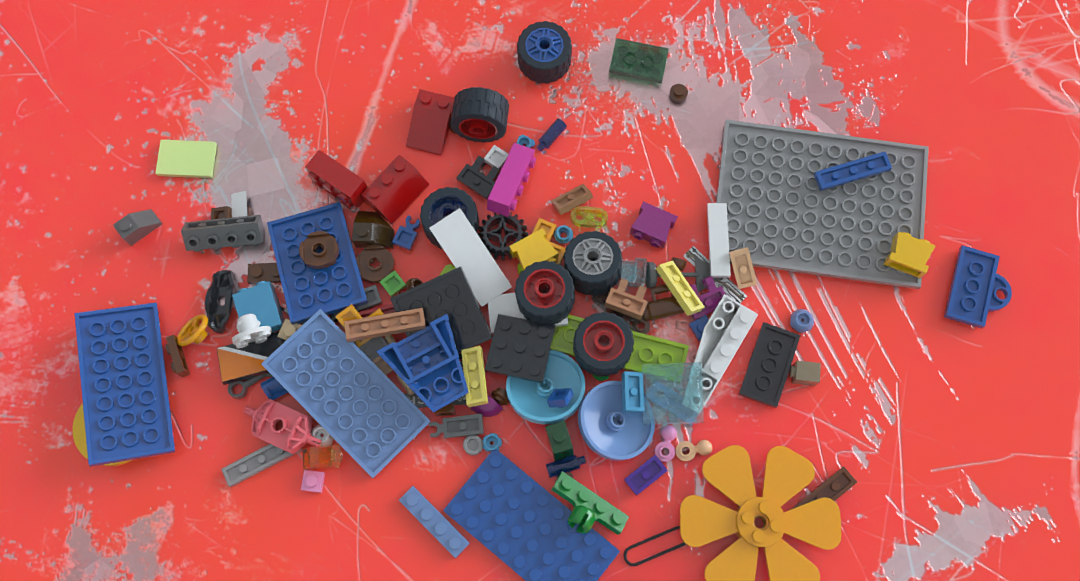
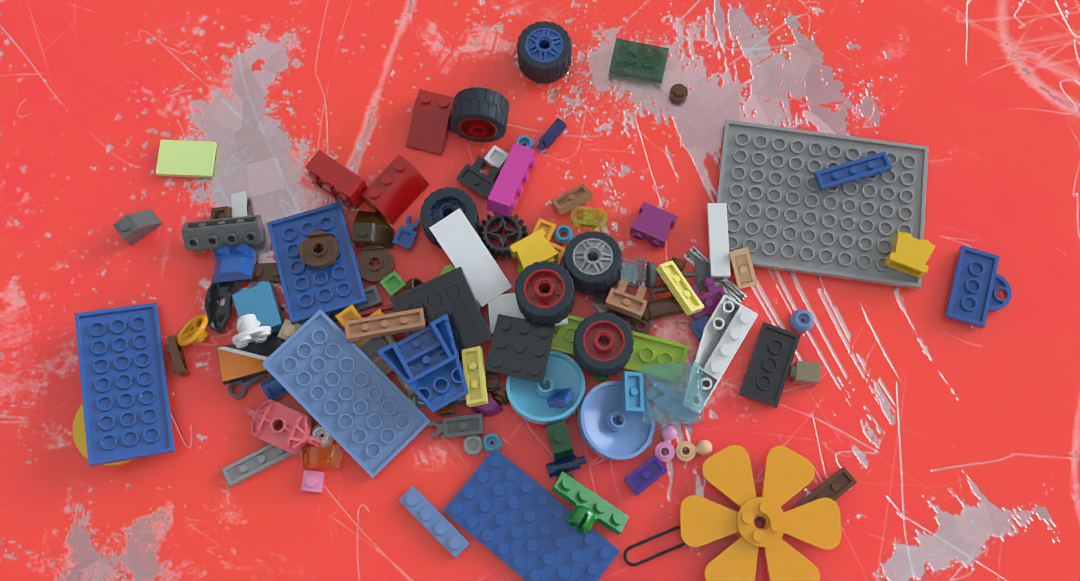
(234, 263): none -> blue slope
(495, 377): none -> reddish brown plate

